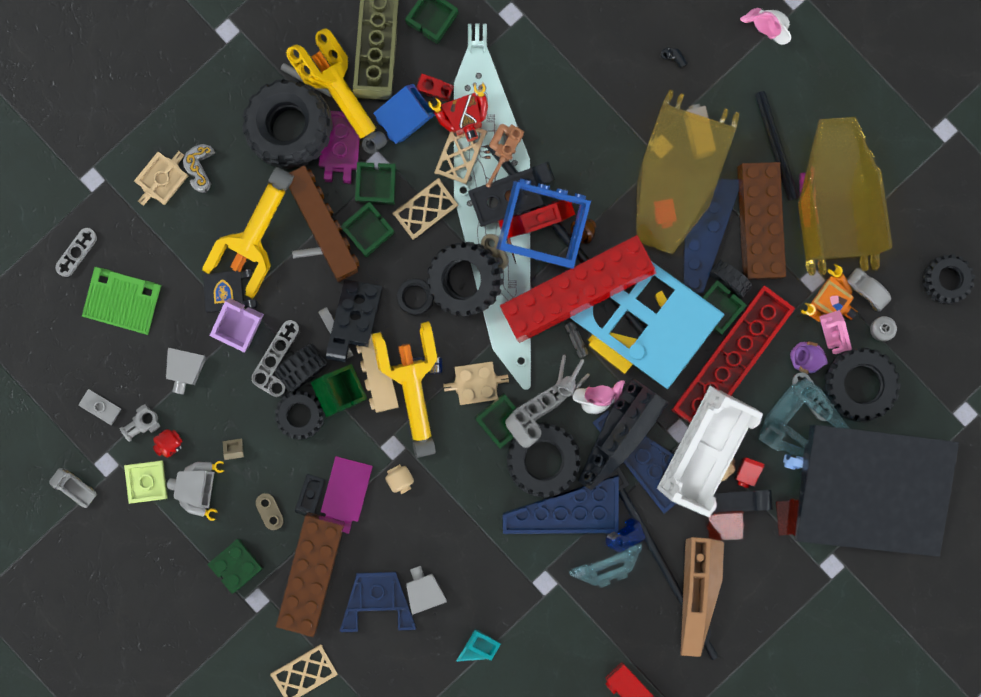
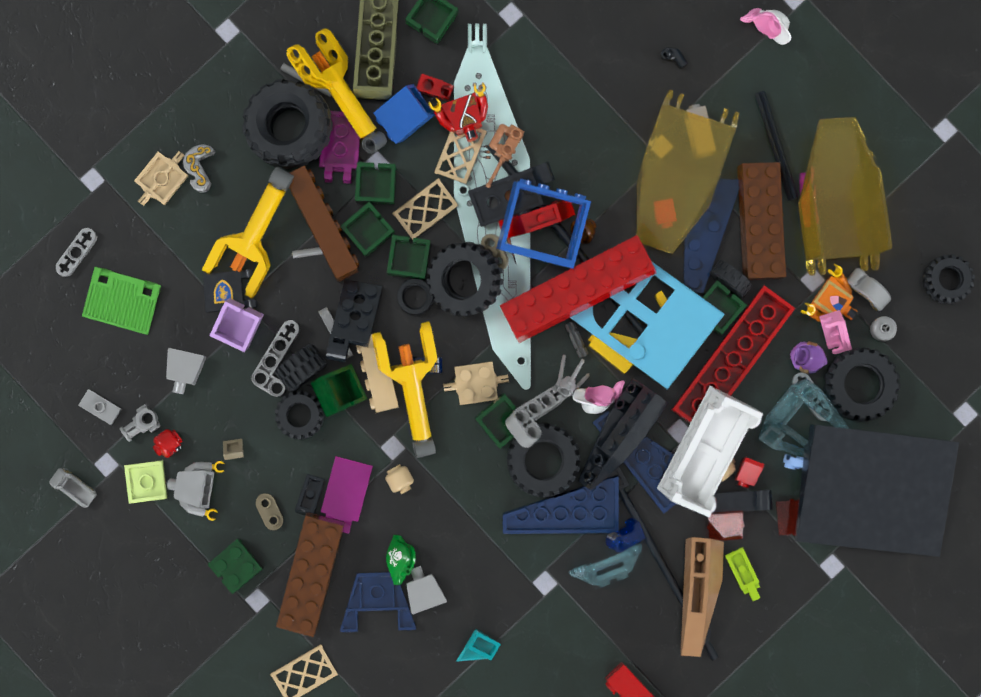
(400, 559): none -> green hat
(408, 258): none -> dark green piece
(743, 573): none -> lime hinge

